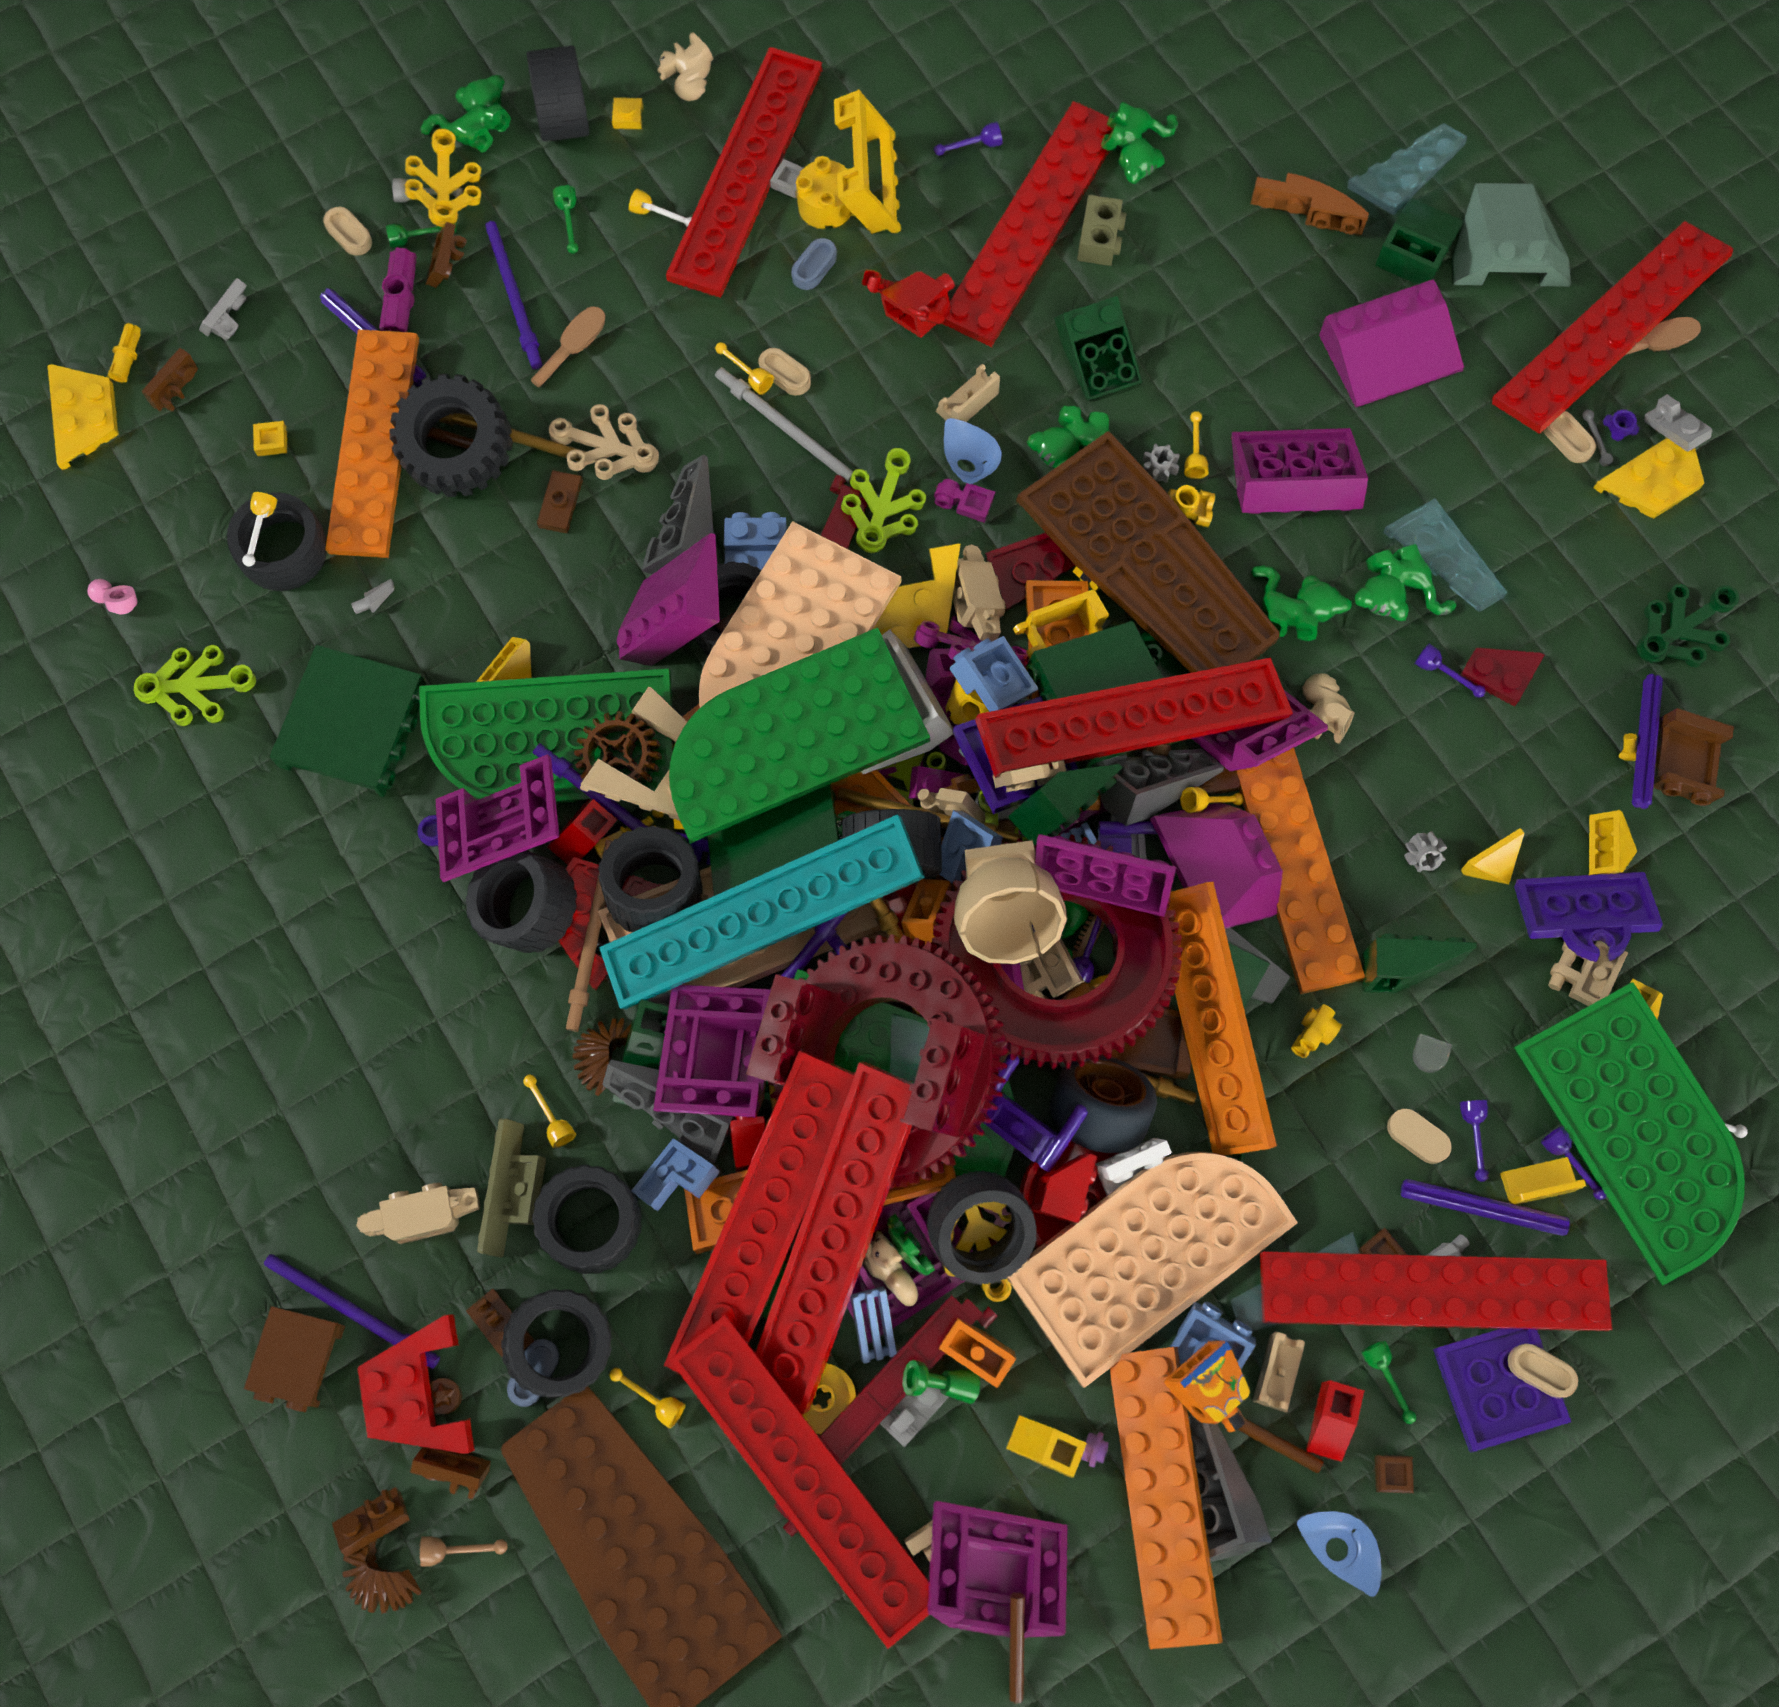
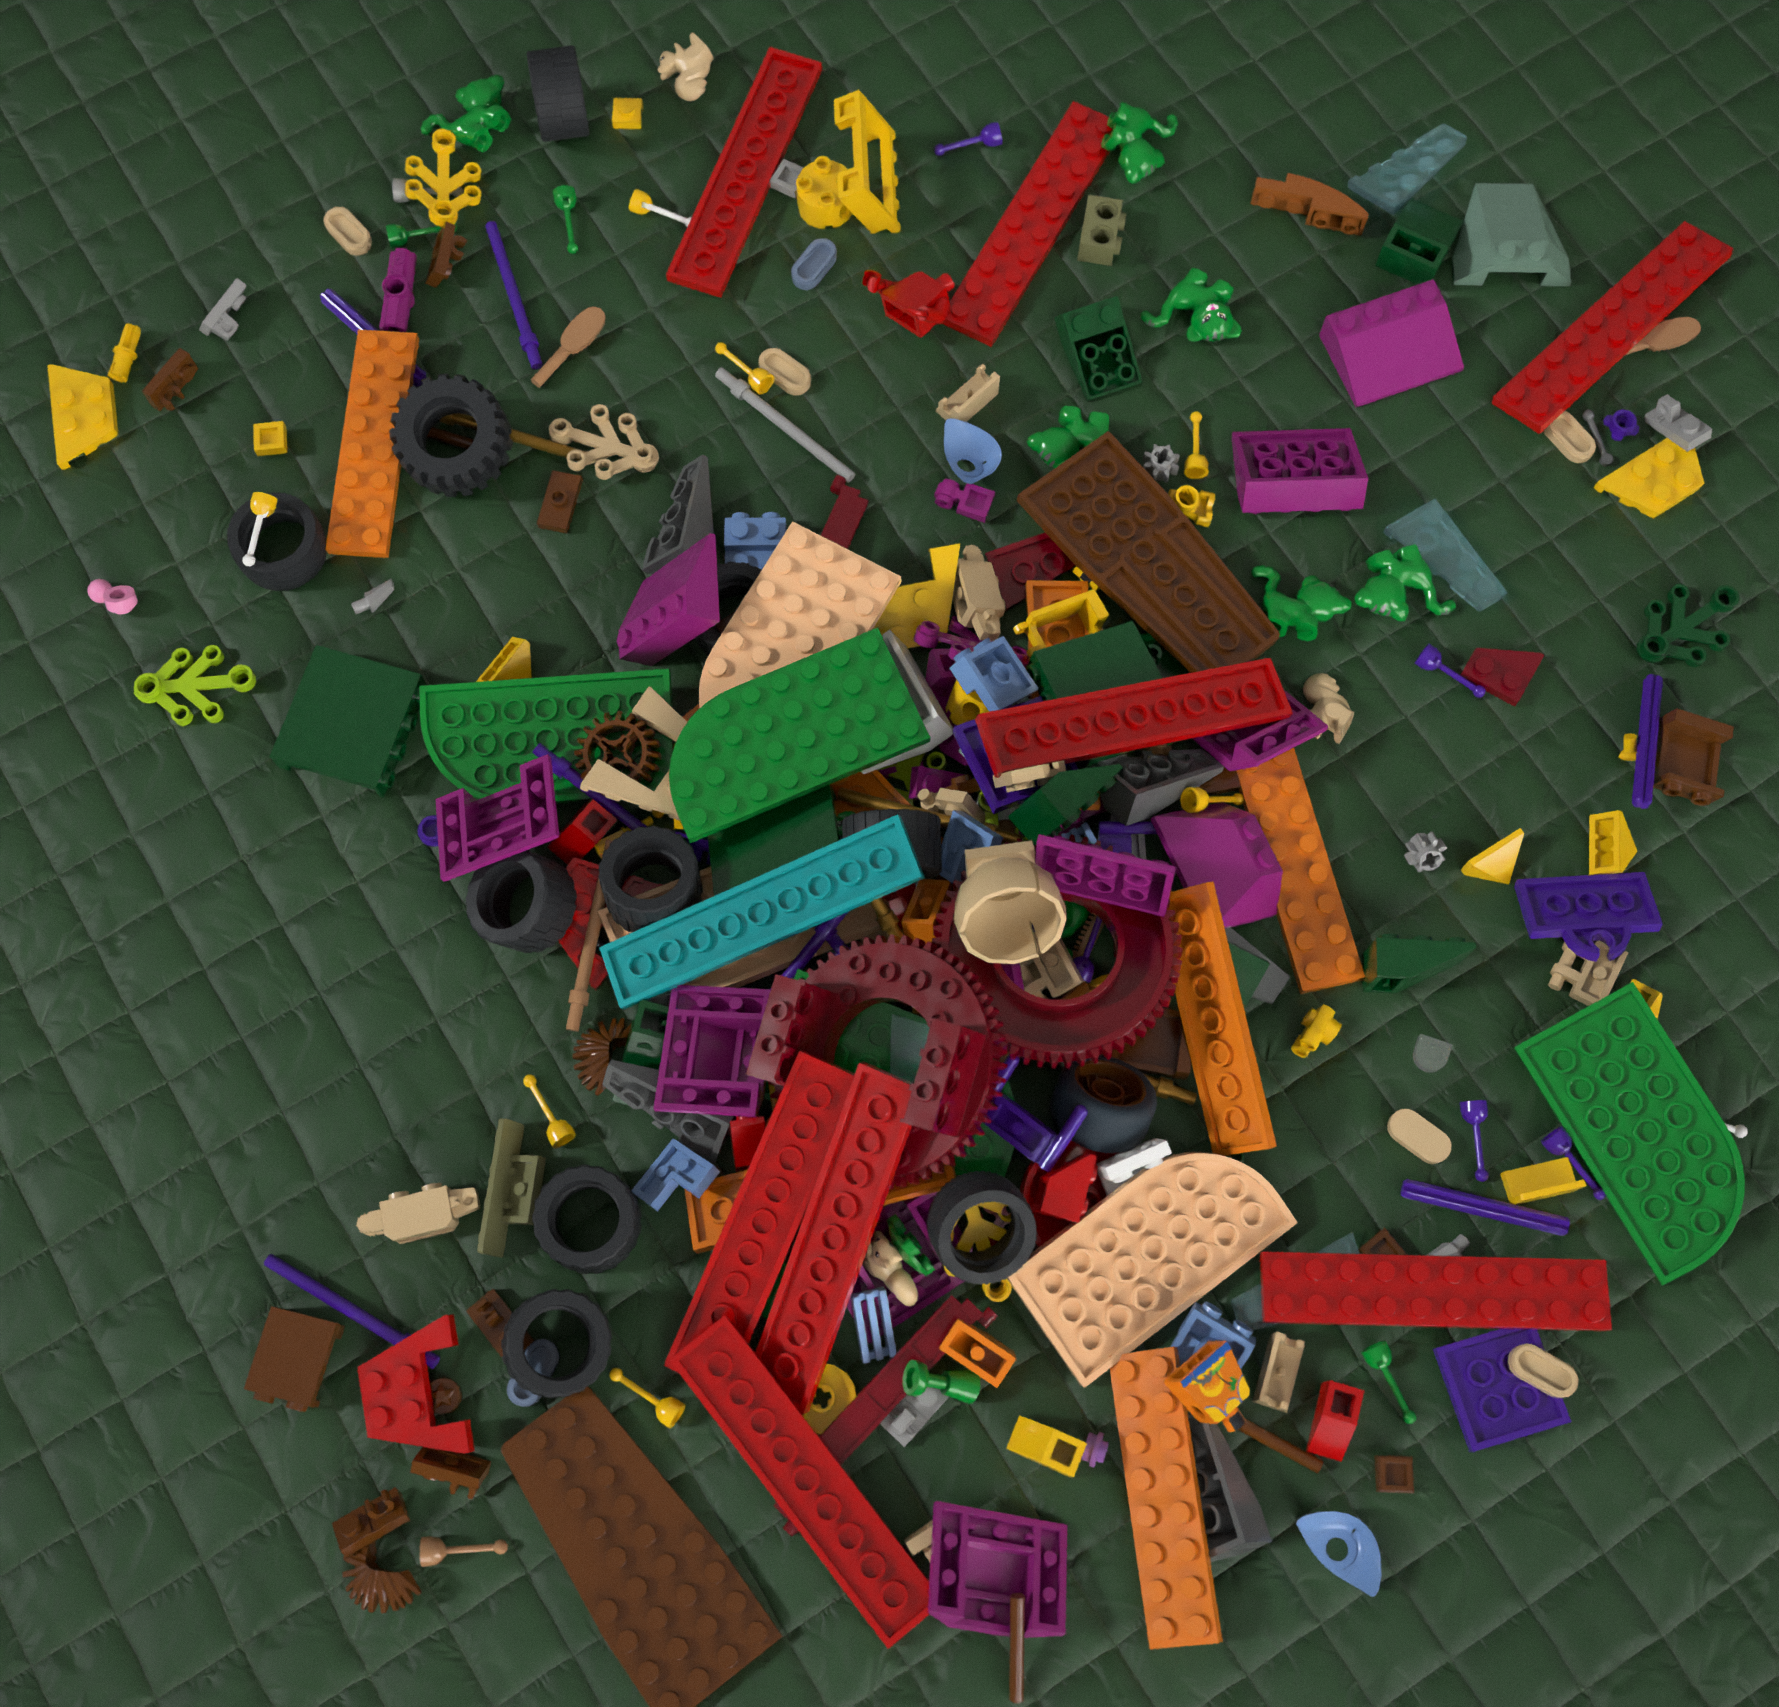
(881, 506): lime plant -> none
(1211, 316): none -> green animal

